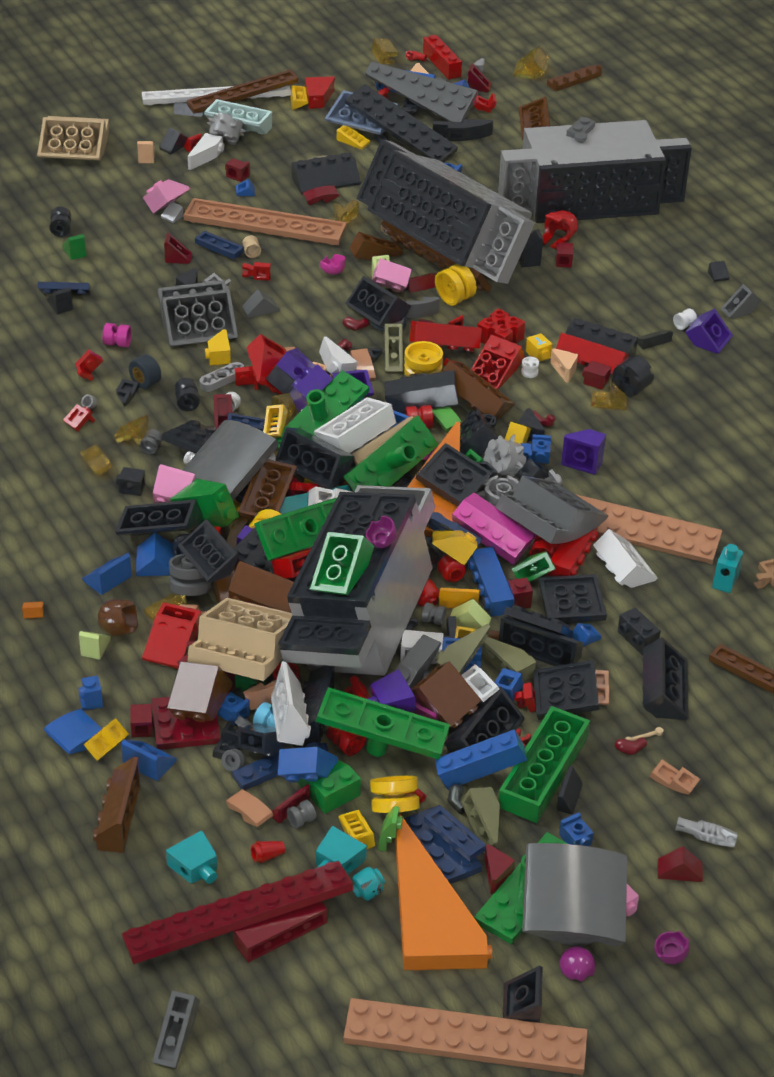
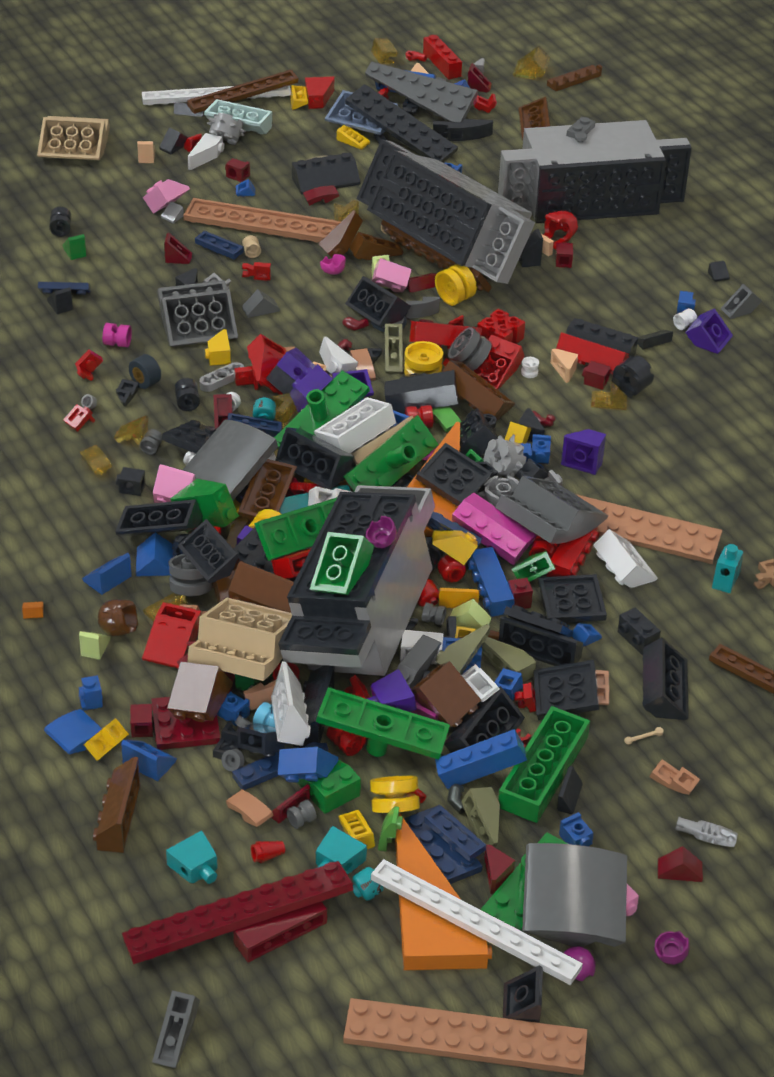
(264, 408): none -> teal head
(271, 411): yellow slope -> none
(342, 235): none -> reddish brown slope
(470, 348): none -> dark grey wheel
(477, 922): none -> white plate
(539, 347): yellow brick -> none
(547, 247): none -> light nougat tile
(630, 747): dark red arm -> none
(685, 301): none -> blue brick

